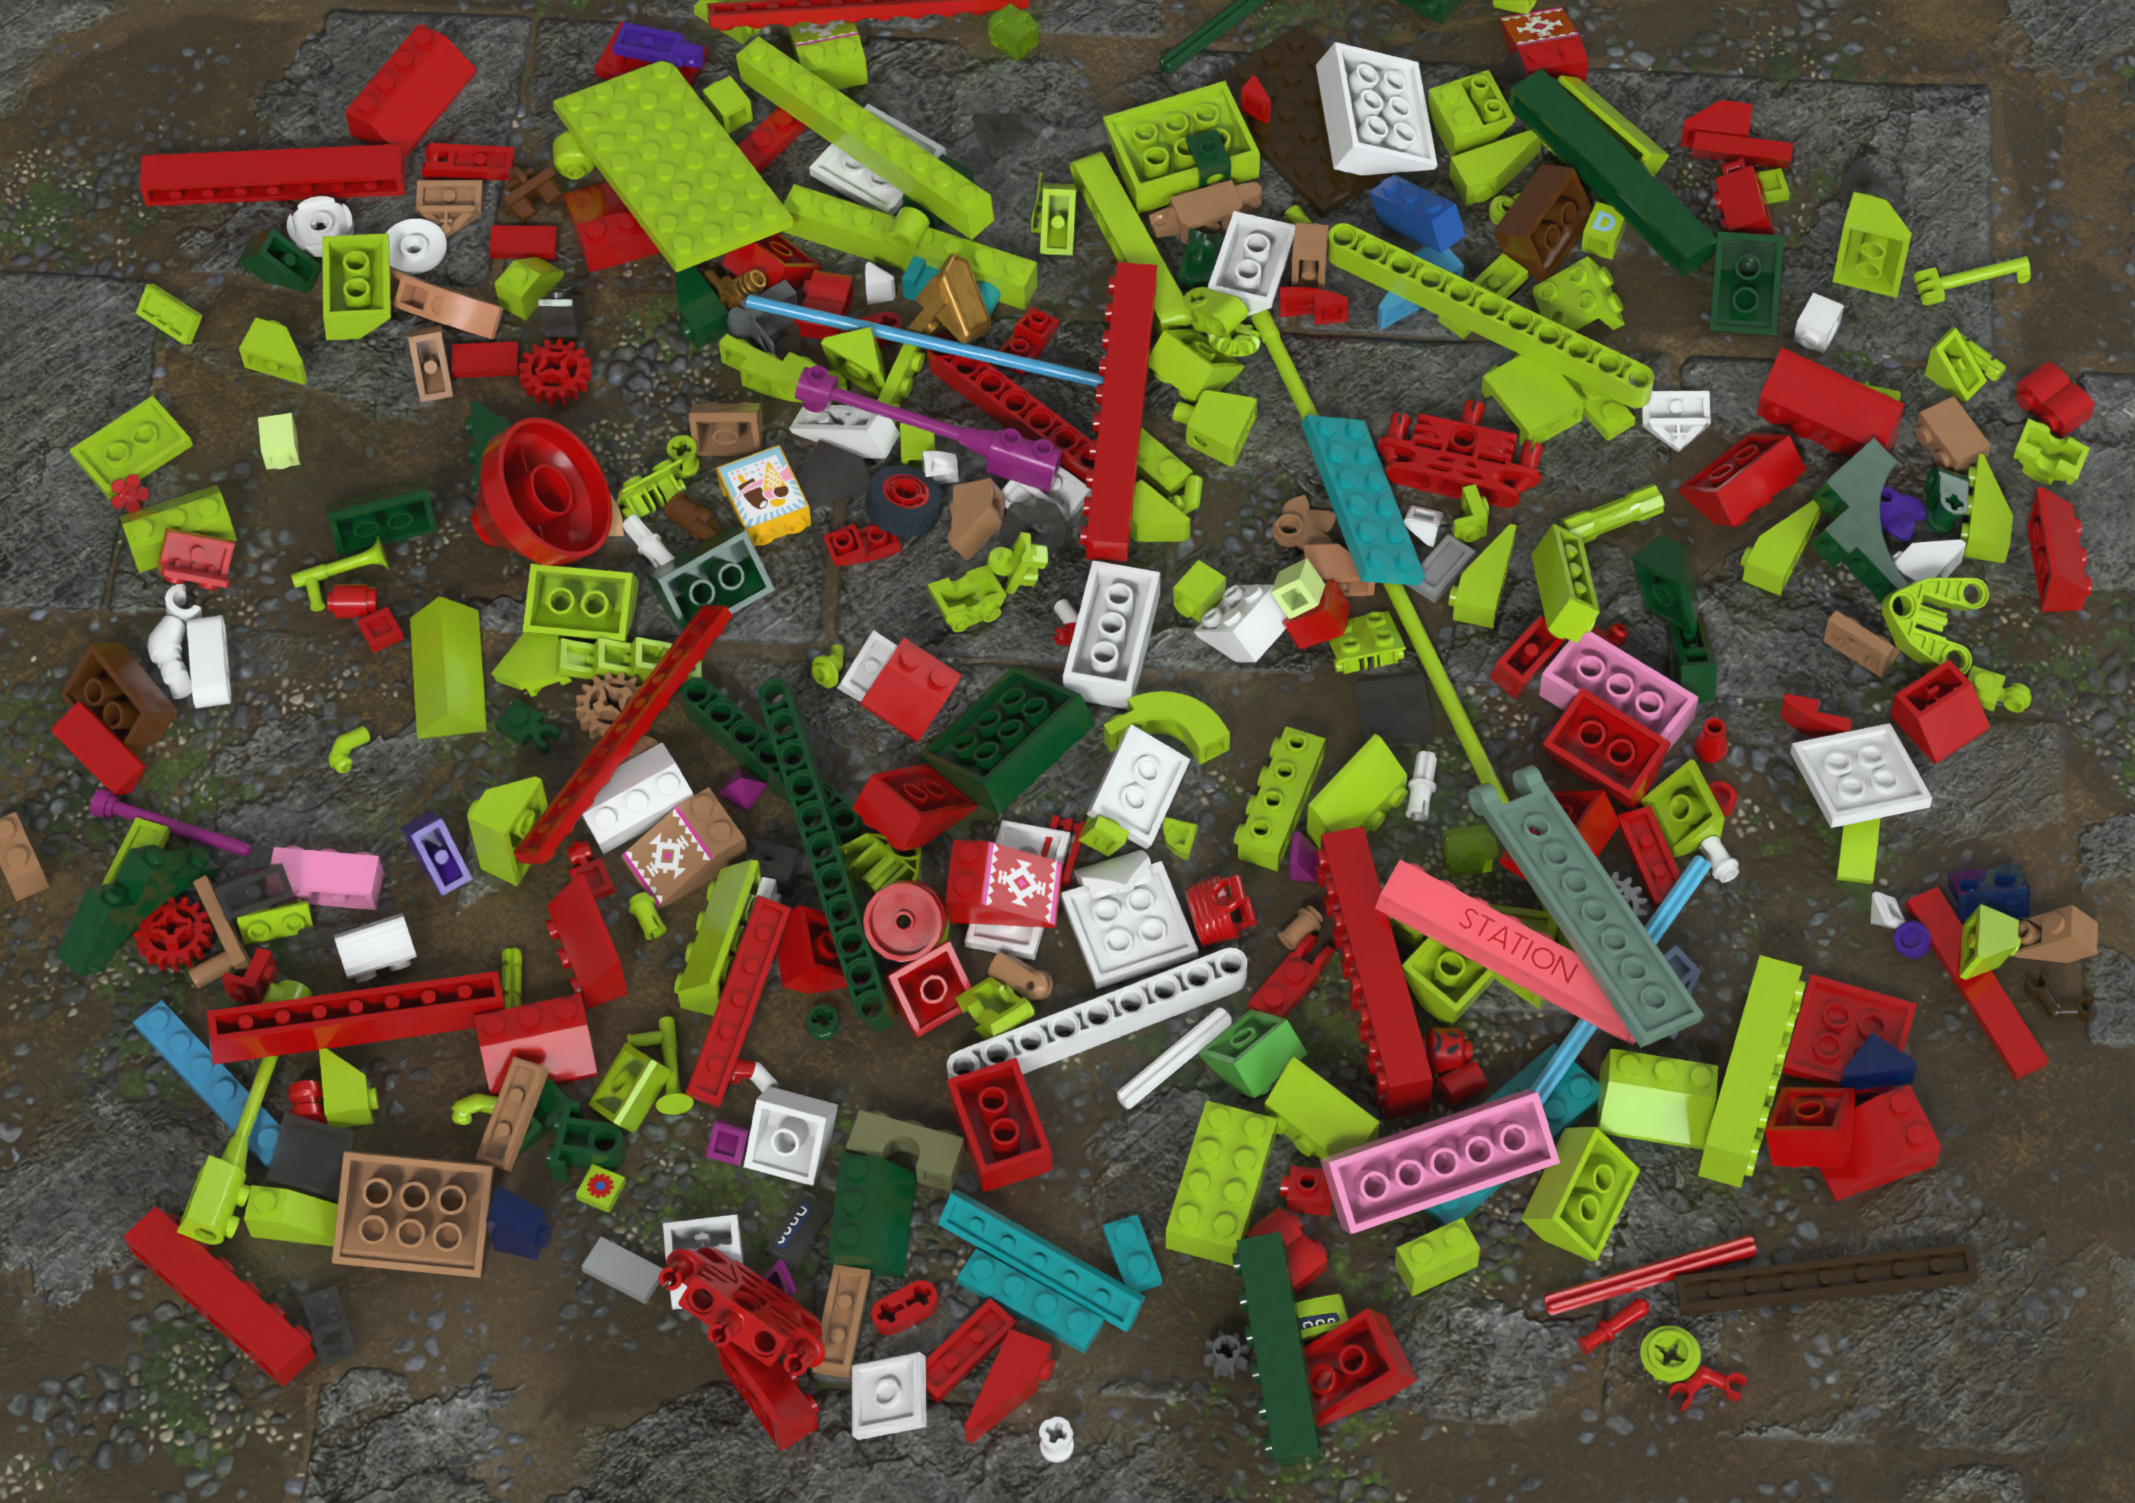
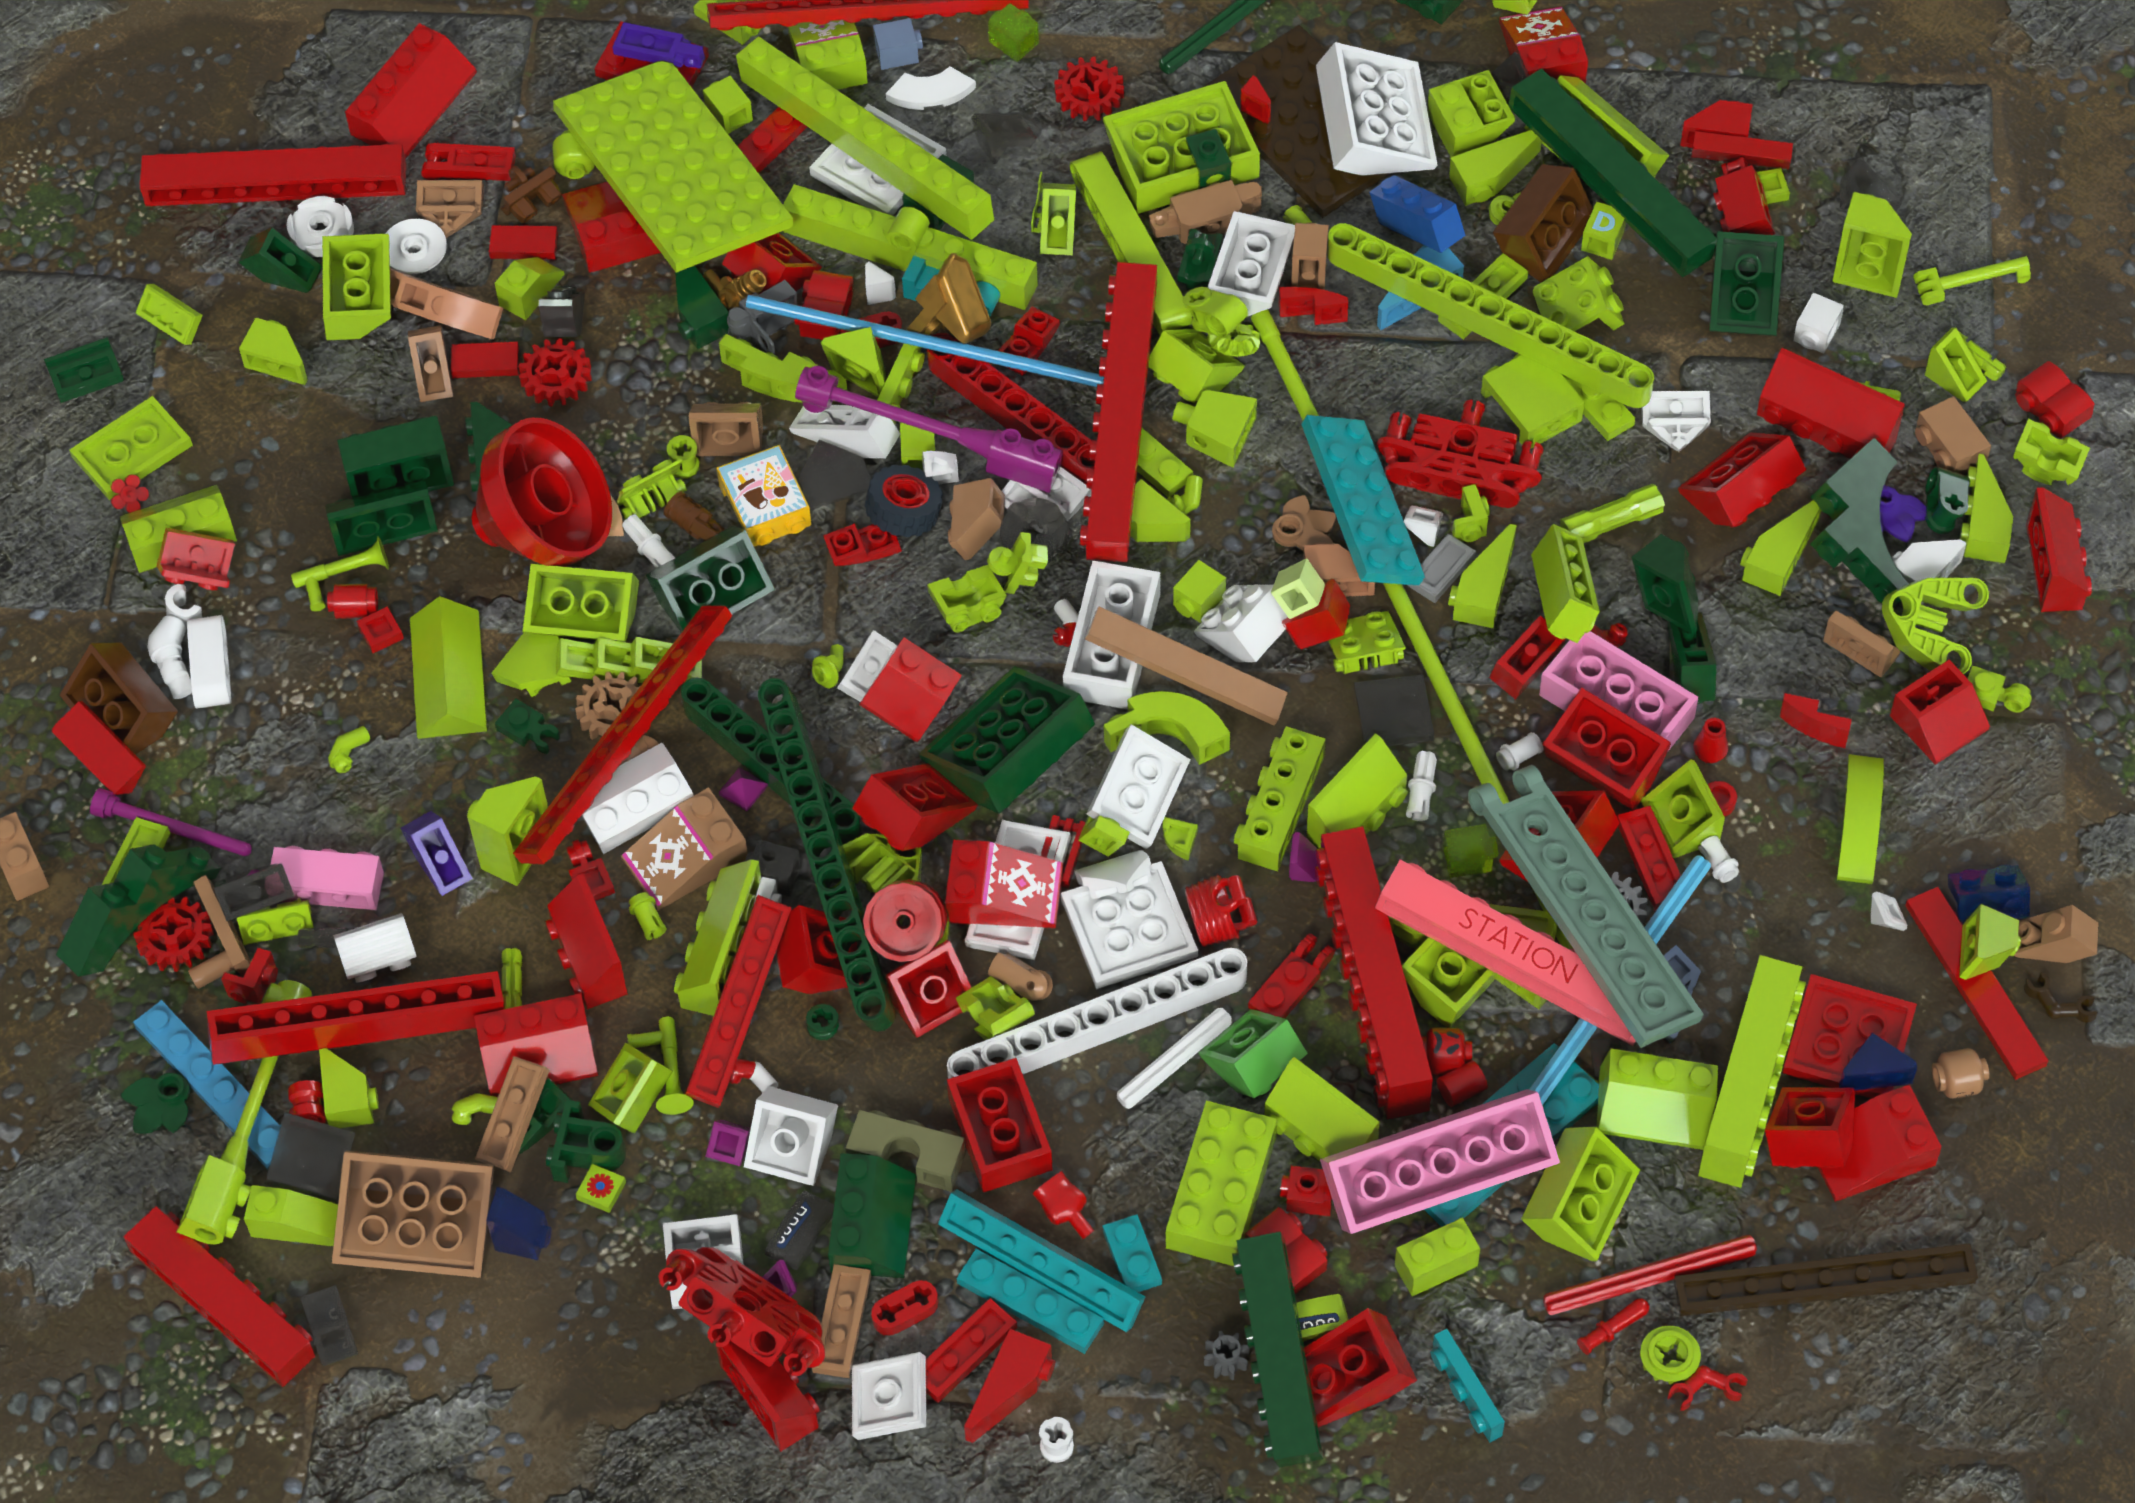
(84, 370): none -> dark green plate
(155, 1106): none -> dark green plate
(279, 441): yellowish green brick -> none
(396, 457): none -> dark green brick
(622, 1270): light grey tile -> none
(897, 43): none -> sand blue brick
(935, 90): none -> white tile
(1063, 1203): none -> red piece
(1089, 88): none -> red gear
(1186, 665): none -> medium nougat tile
(1307, 921): medium nougat pin -> none
(1467, 1386): none -> teal plate
(1512, 755): none -> white pin
(1860, 775): white plate -> none
(1912, 939): dark purple tile -> none
(1960, 1073): none -> medium nougat head

